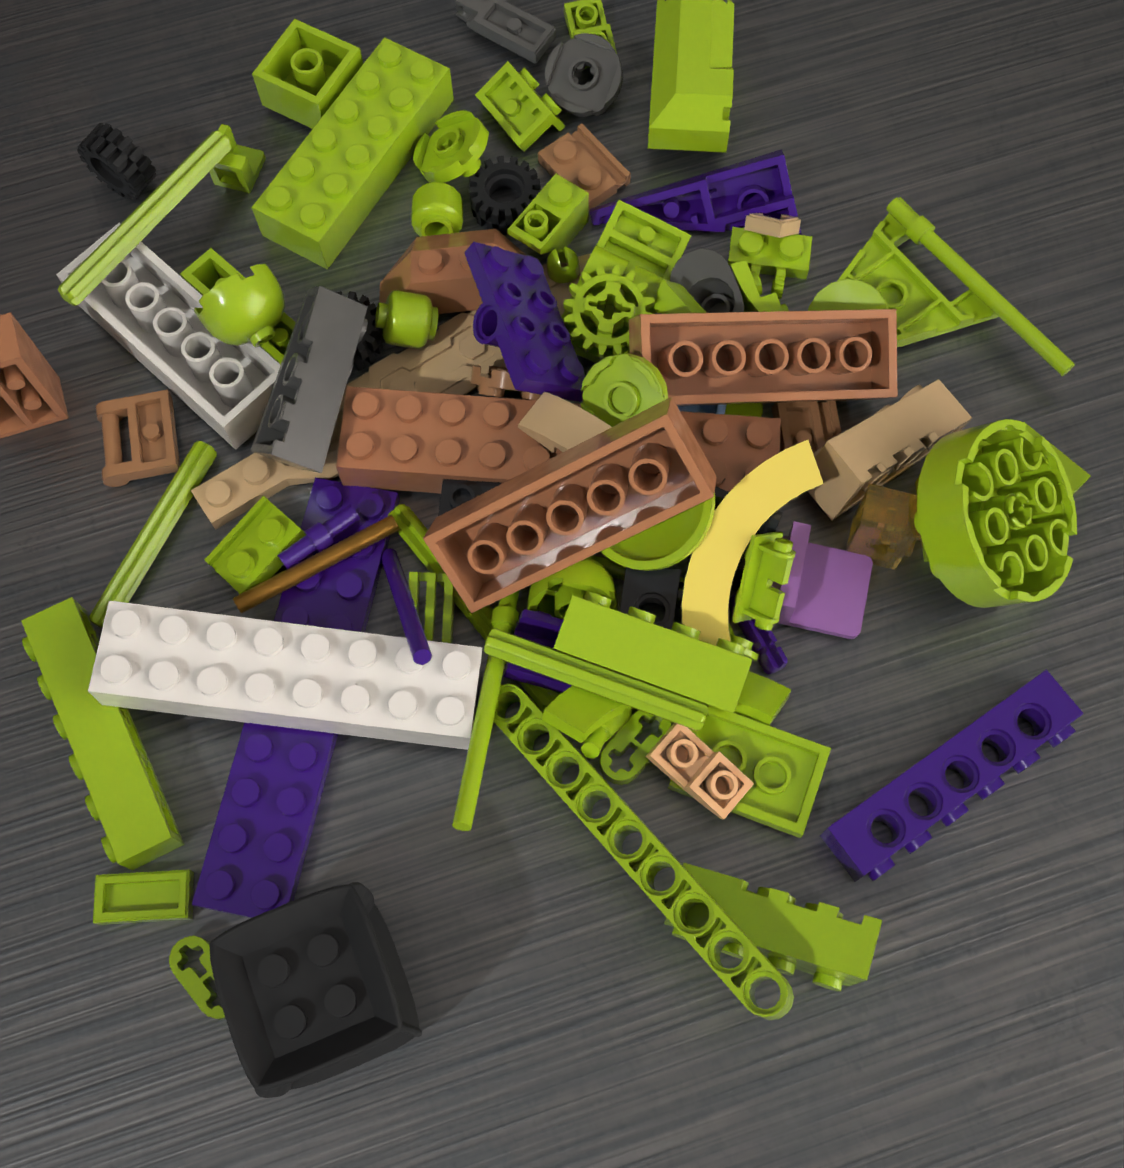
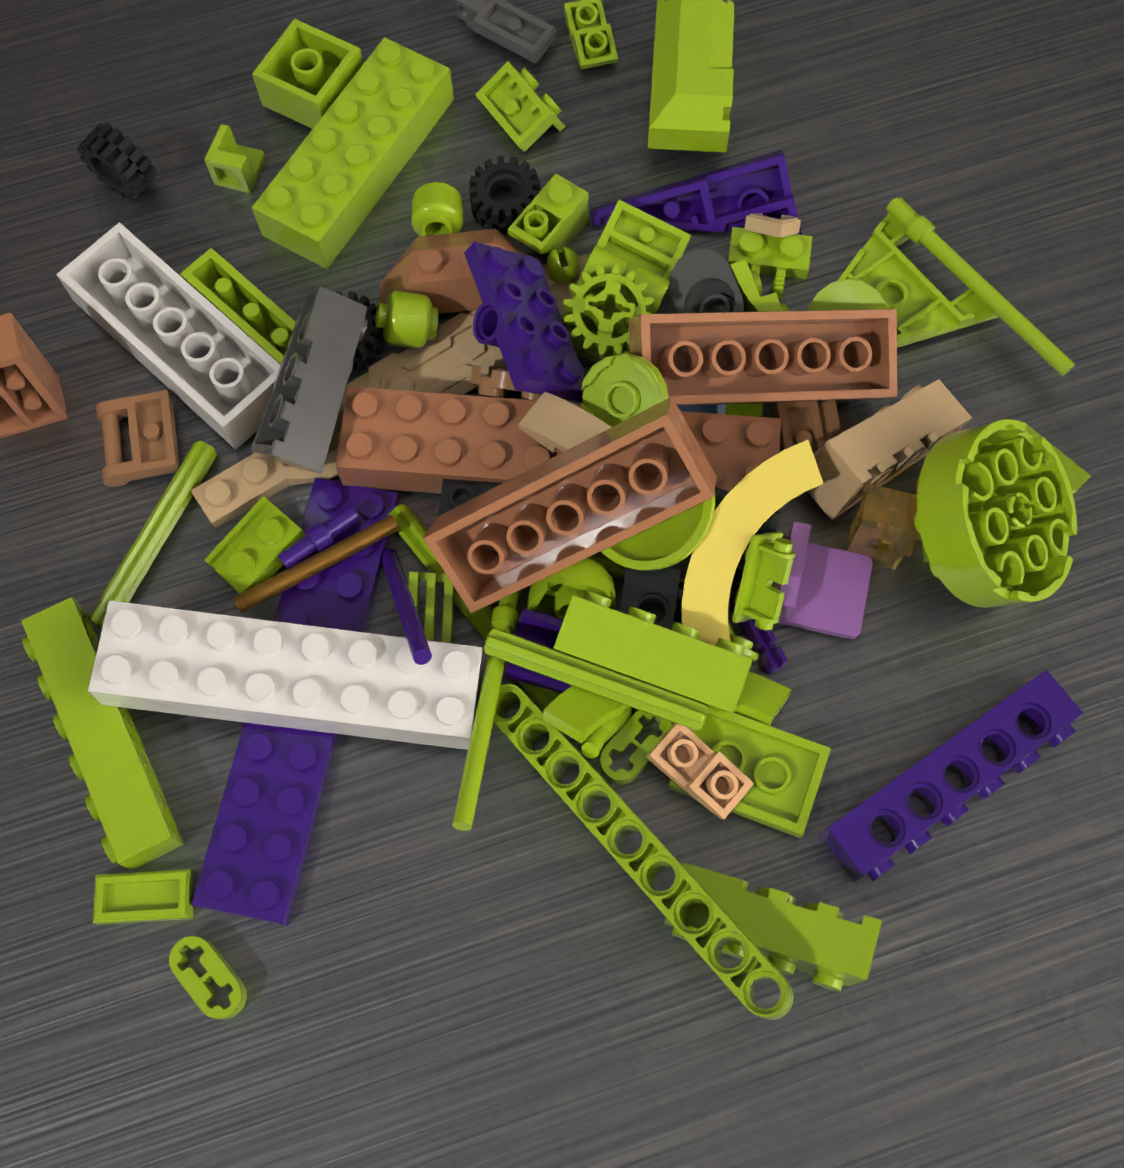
(144, 219): lime axle -> none
(243, 309): lime cylinder -> none
(312, 989): black piece -> none
(452, 148): lime plate -> none
(573, 56): dark grey plate -> none
(586, 164): medium nougat plate -> none
(675, 299): lime slope -> none

